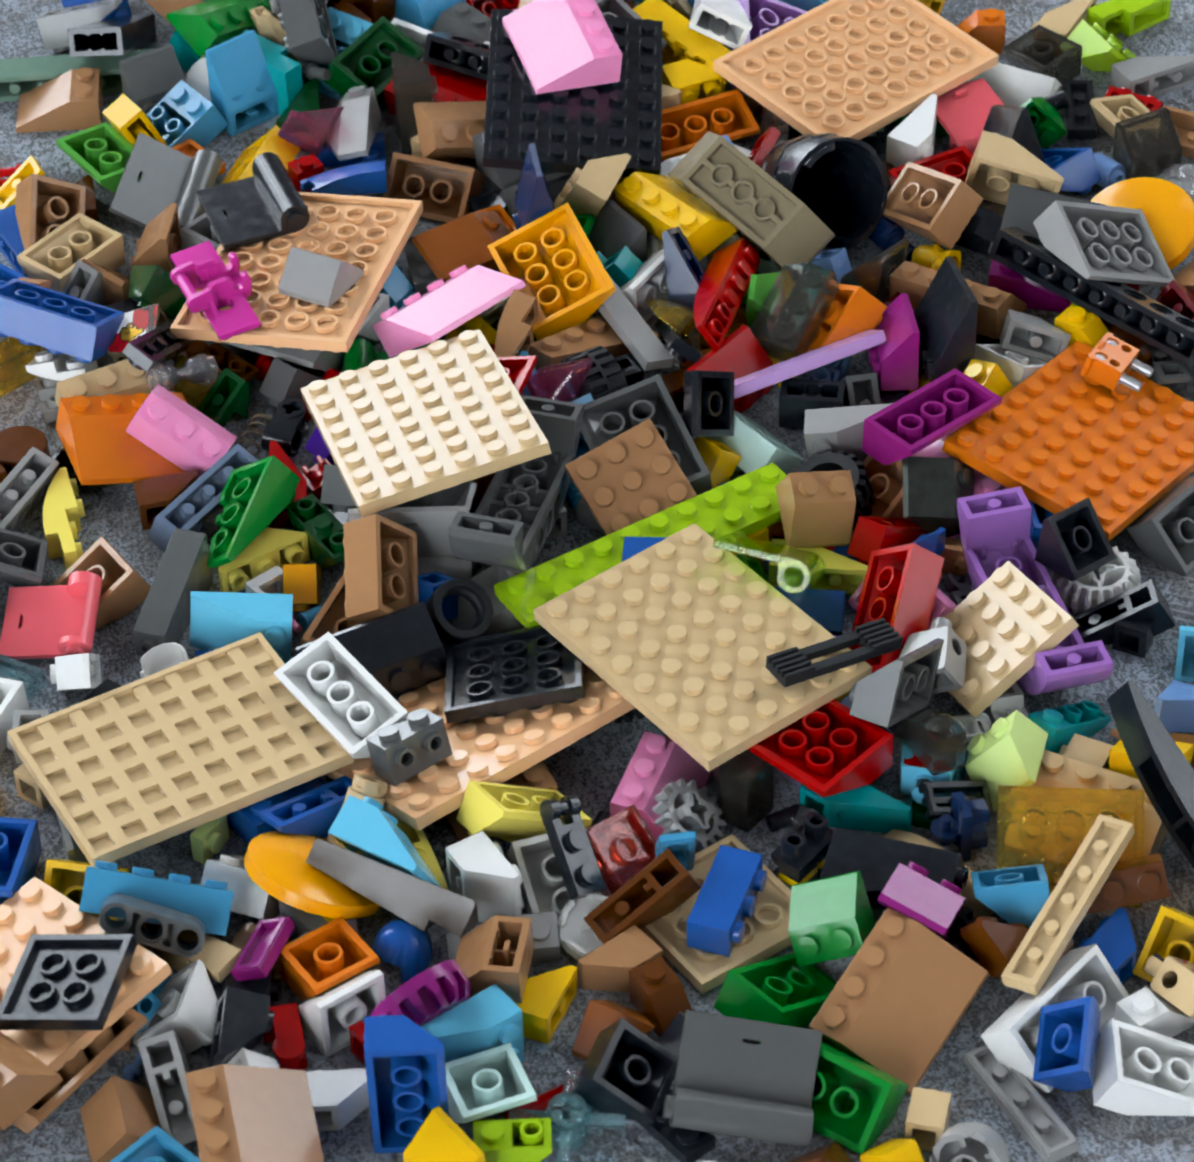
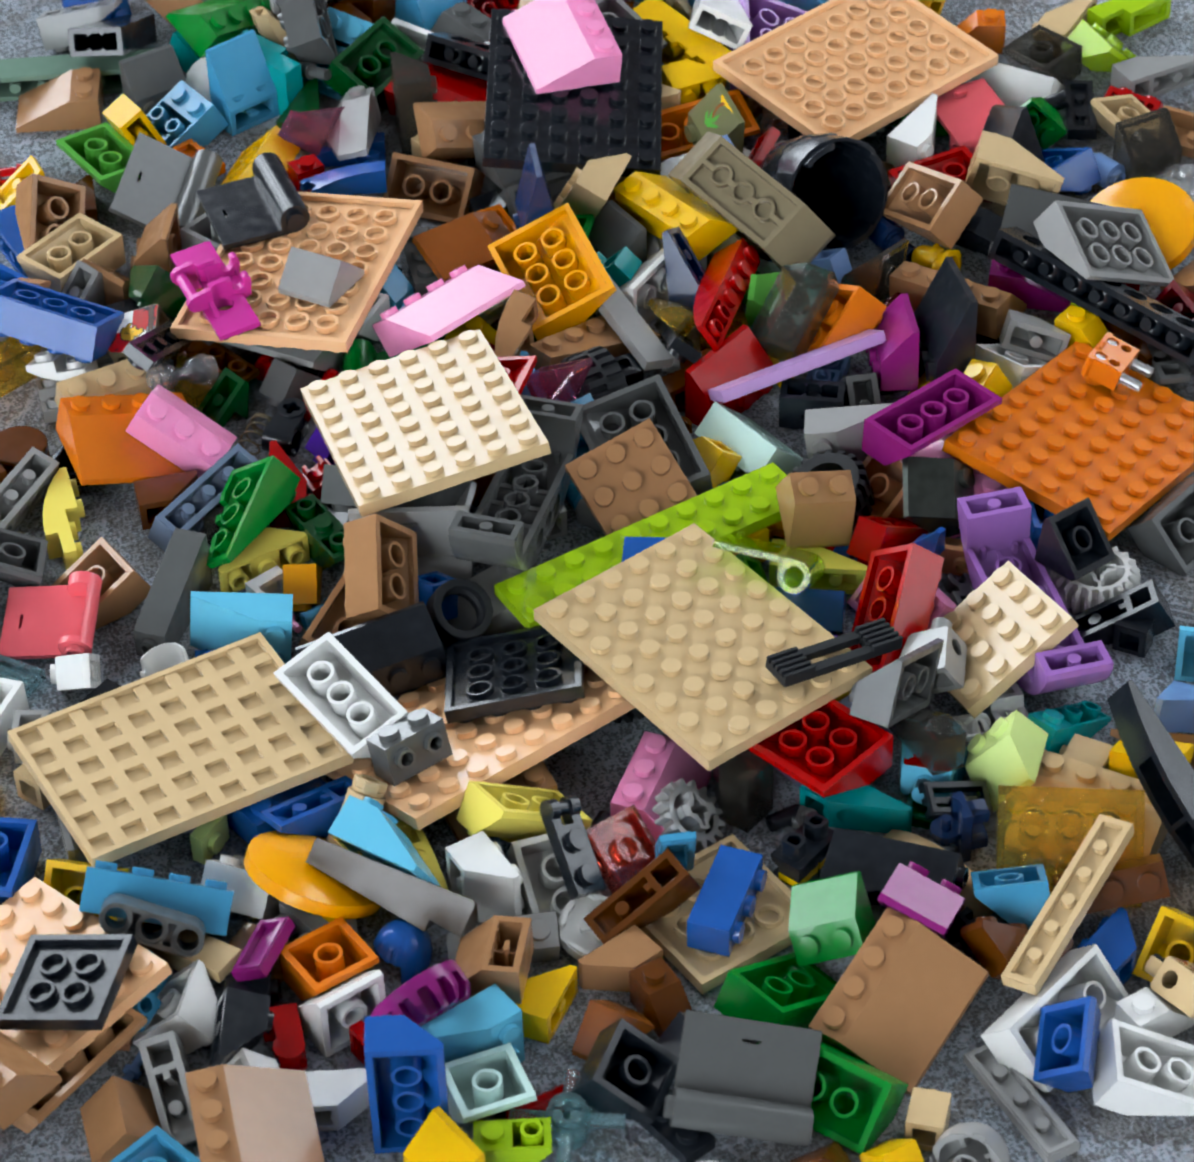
(709, 403): black slope -> none
(717, 115): none -> olive slope

